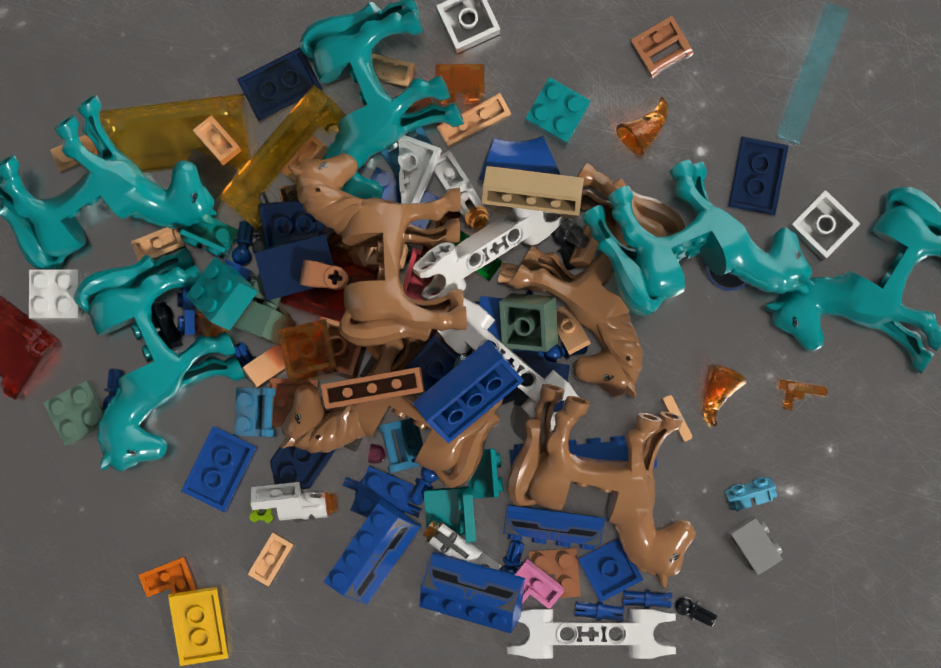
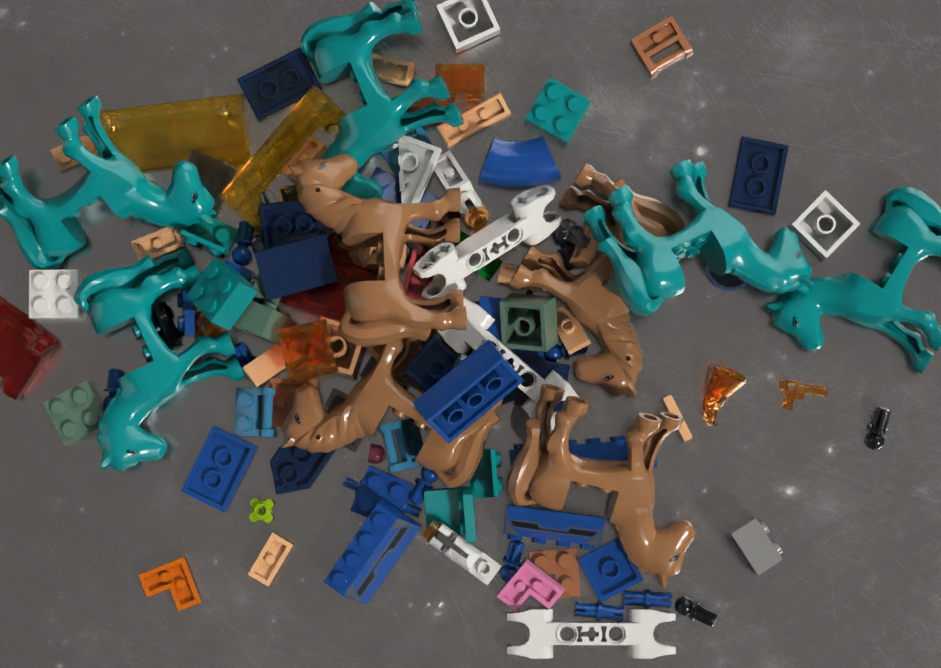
(198, 626): yellow plate -> none
(217, 140): light nougat plate -> none
(292, 503): white plate -> none
(318, 275): nougat piece -> none
(372, 388): nougat brick -> none
(472, 592): blue slope -> none
(532, 190): tan brick -> none
(642, 132): clear orange hat -> none
(760, 489): medium azure hinge -> none
(813, 73): clear light blue tile -> none
(875, 439): none -> black axle

